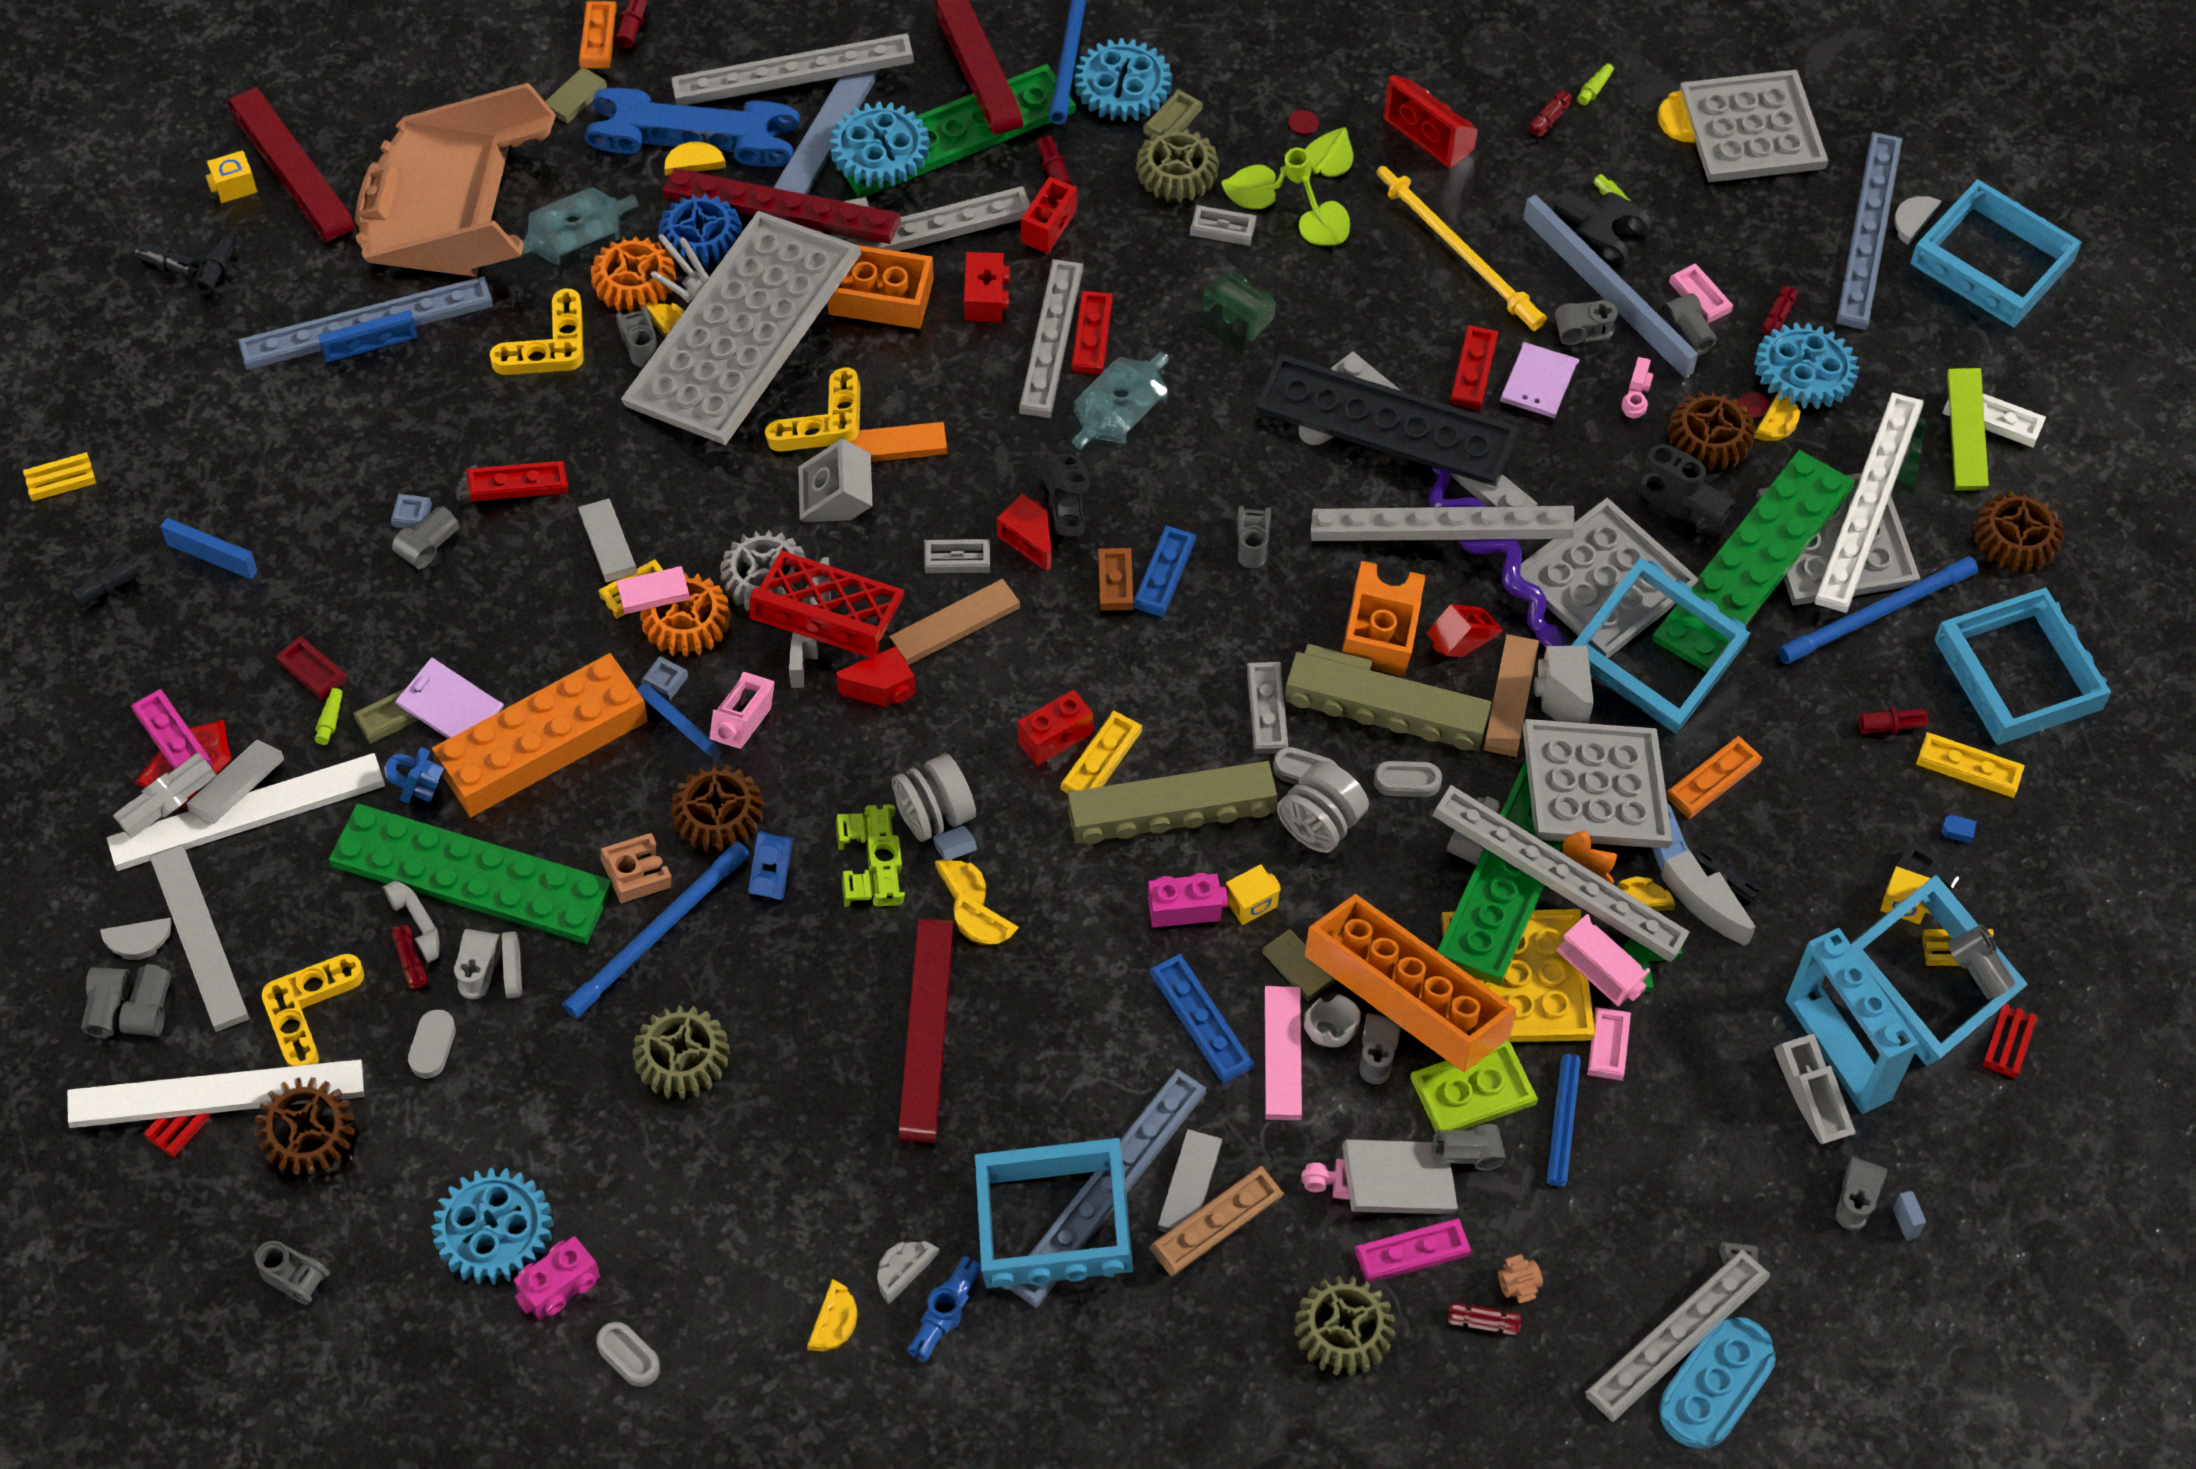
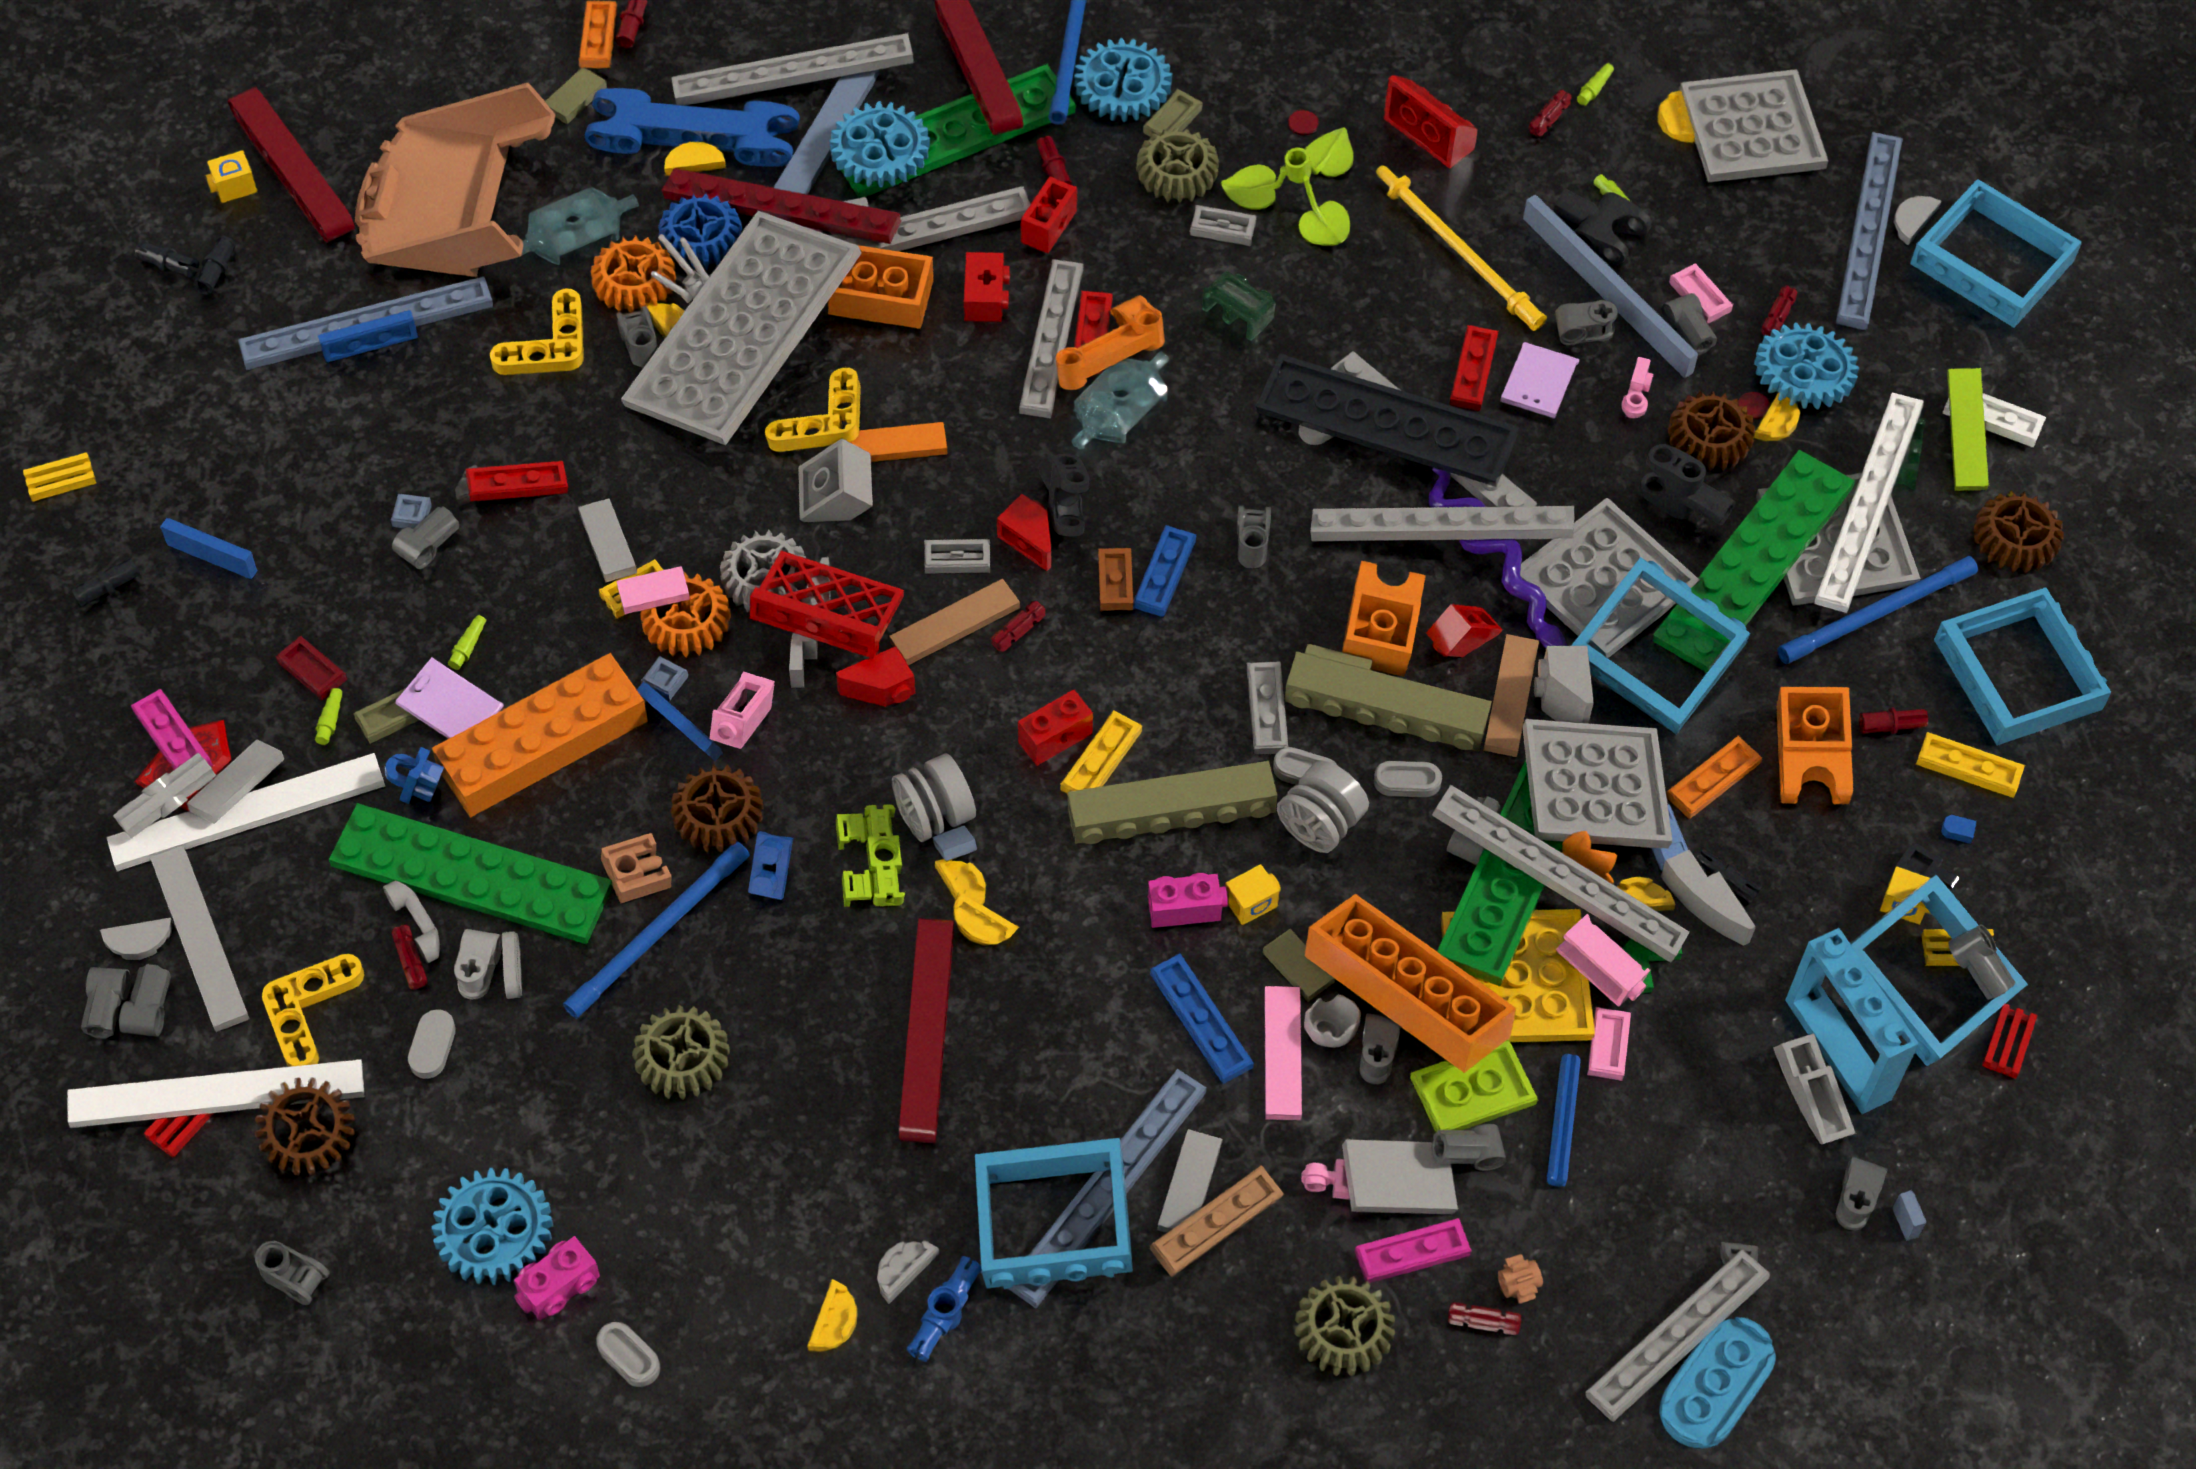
(463, 649): none -> lime animal
(1018, 626): none -> dark red axle
(1138, 330): none -> orange piece
(1814, 741): none -> orange brick

